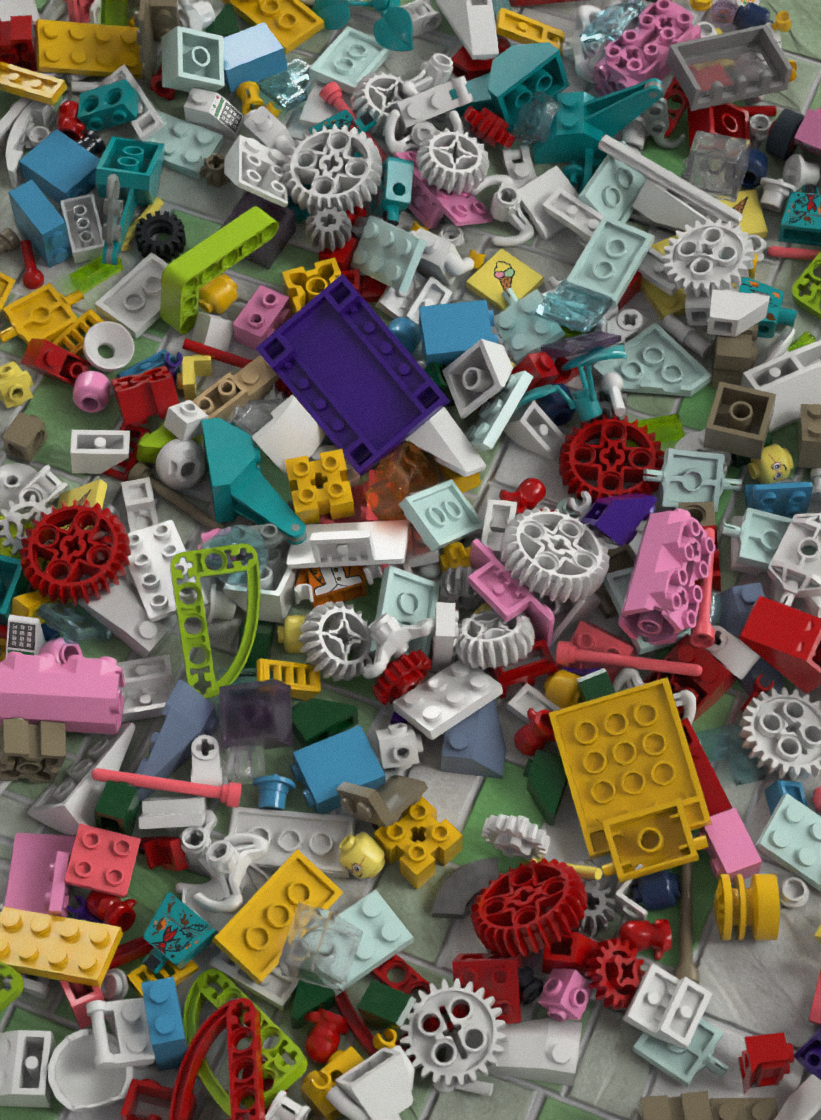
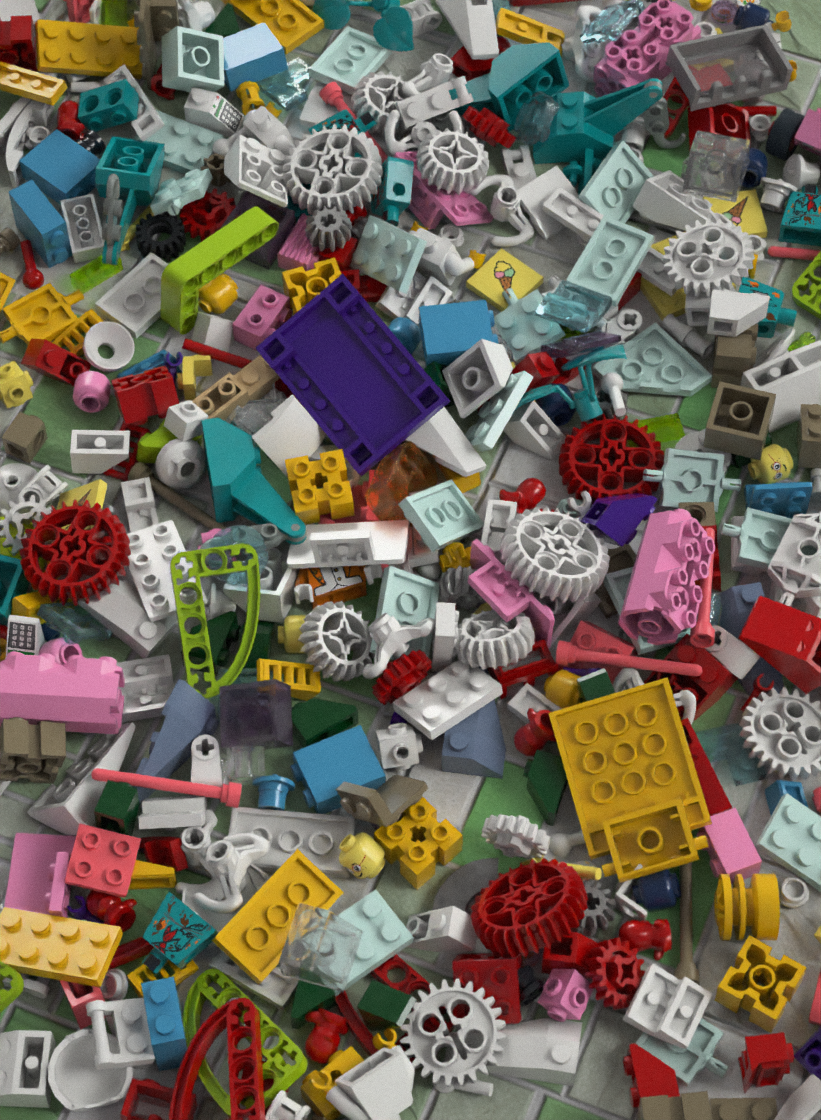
(152, 876): none -> yellow slope
(176, 193): none -> light aqua plate
(206, 214): none -> red gear
(222, 632): none -> dark green slope
(223, 145): none -> white bar
(297, 249): none -> bright pink brick
(442, 931): none -> white slope
(562, 843): none -> white bar
(648, 1075): none -> red slope
(669, 181): white axle -> none
(756, 965): none -> yellow brick

